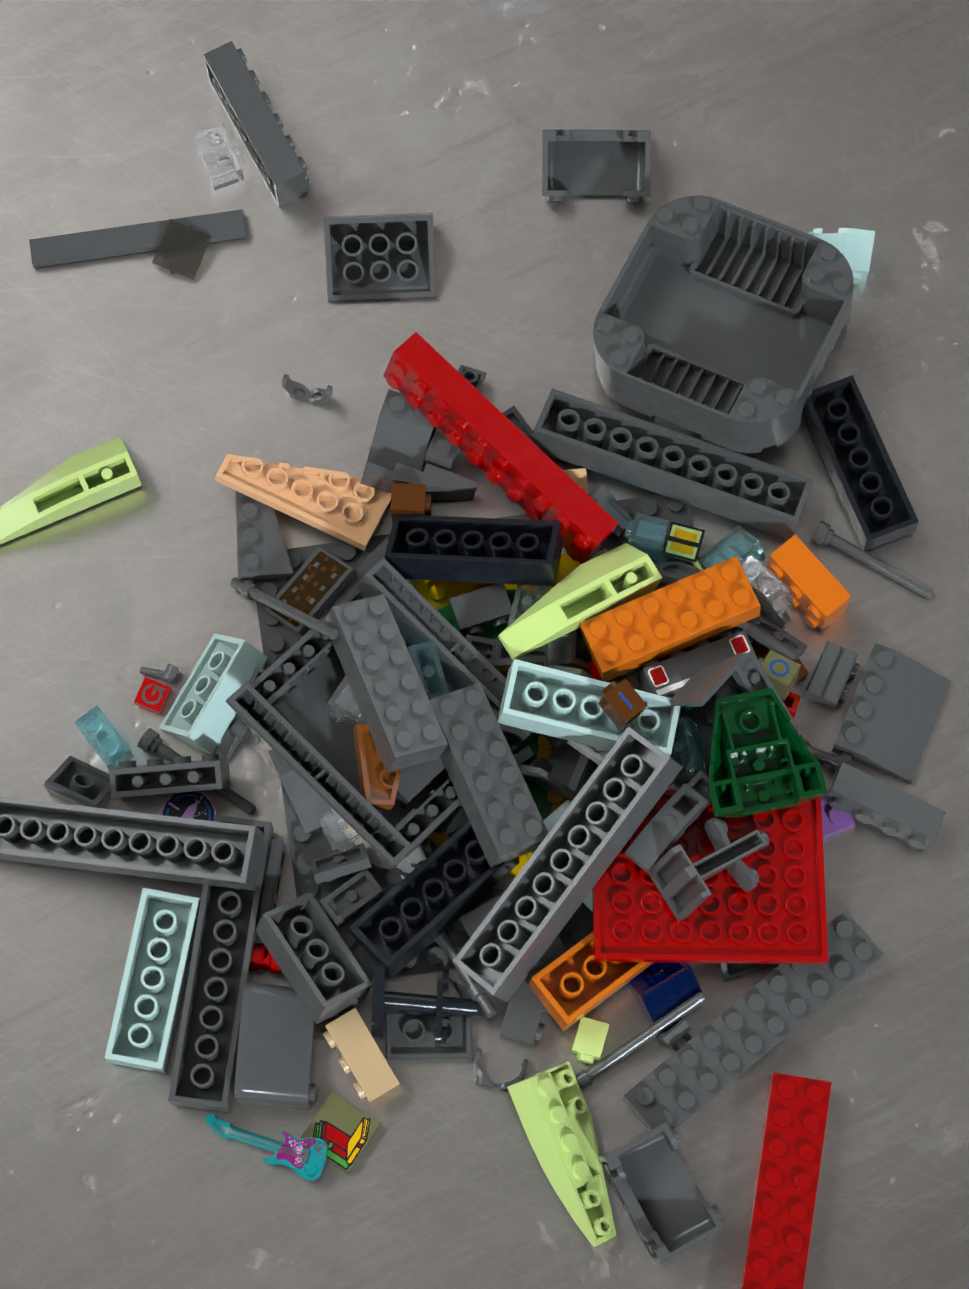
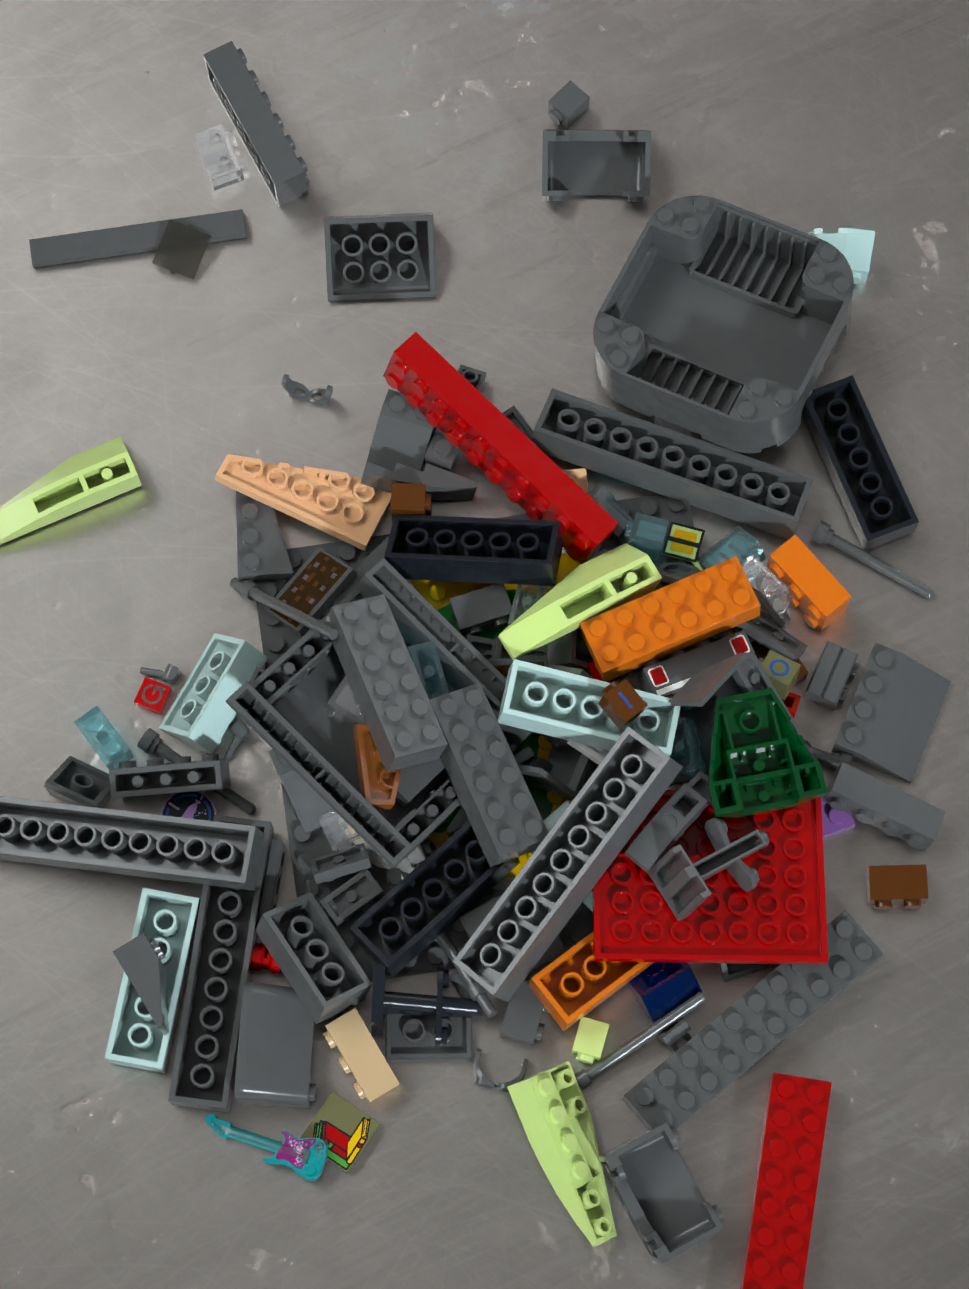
(144, 968): none -> dark grey slope
(568, 105): none -> dark grey brick
(896, 886): none -> reddish brown brick

